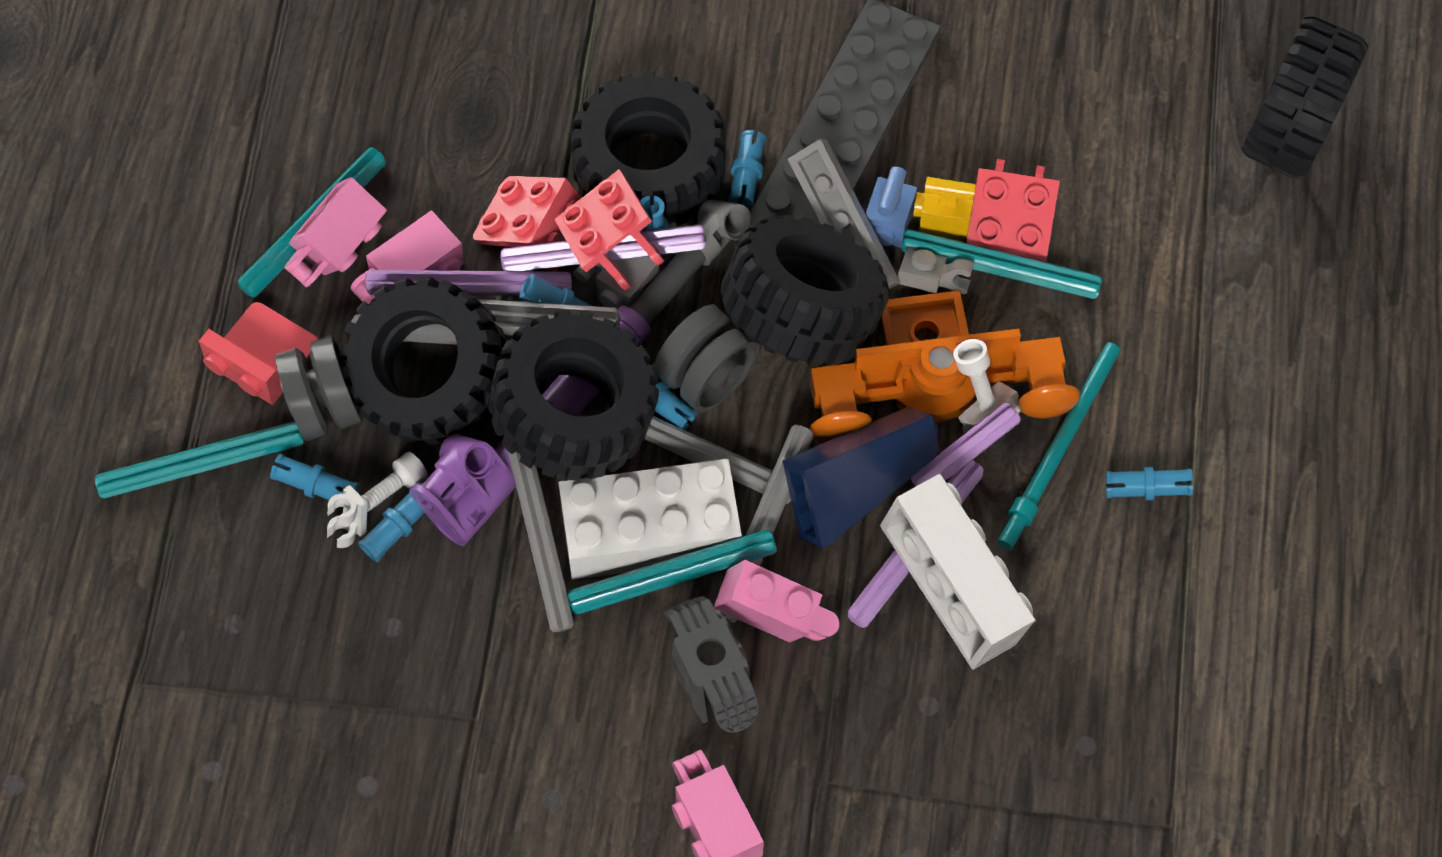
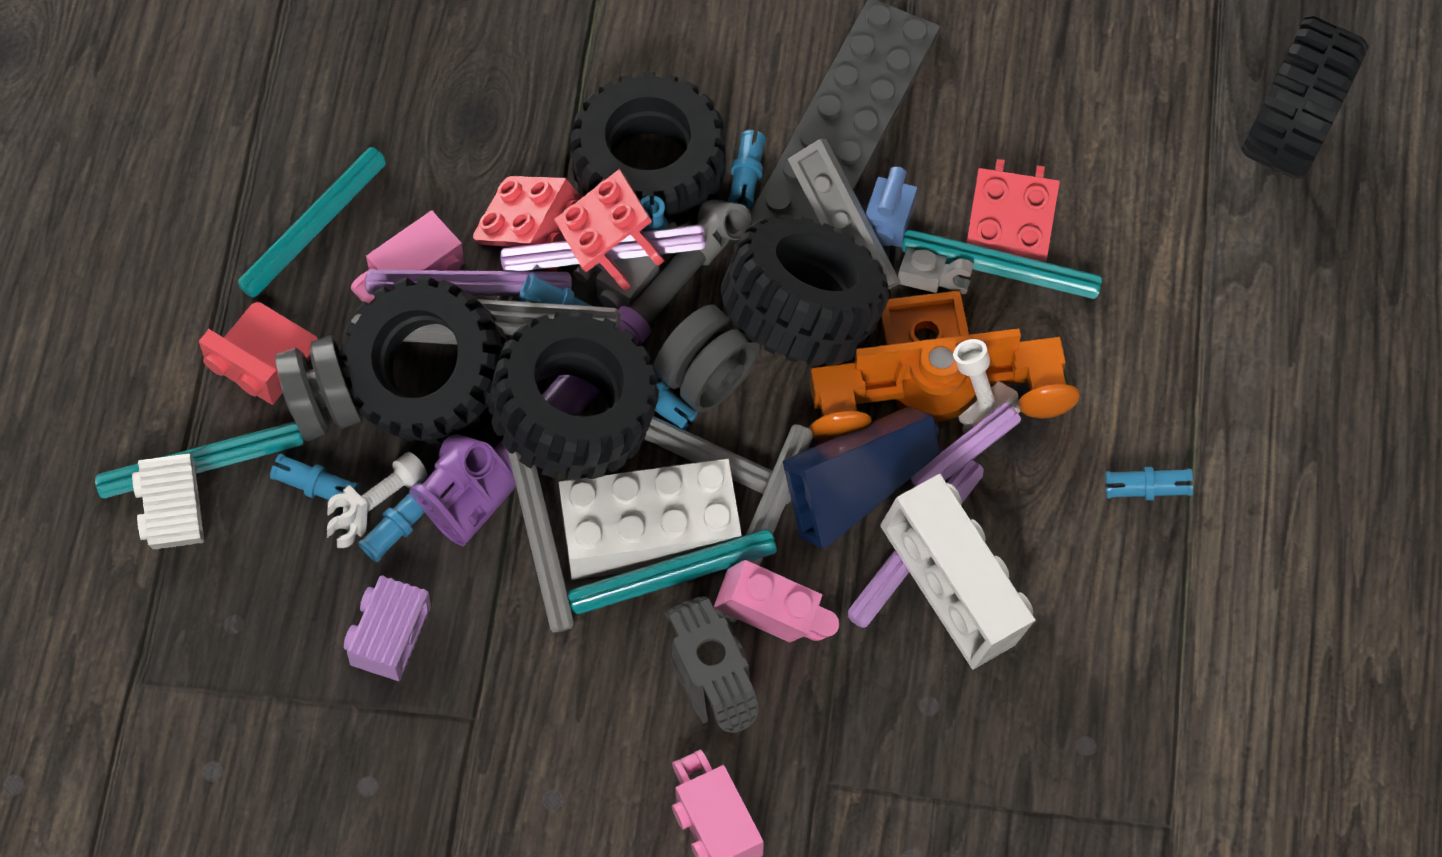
(169, 501): none -> white brick
(334, 232): bright pink brick -> none
(387, 628): none -> lavender brick
(945, 208): yellow brick -> none
(1025, 507): teal bar -> none

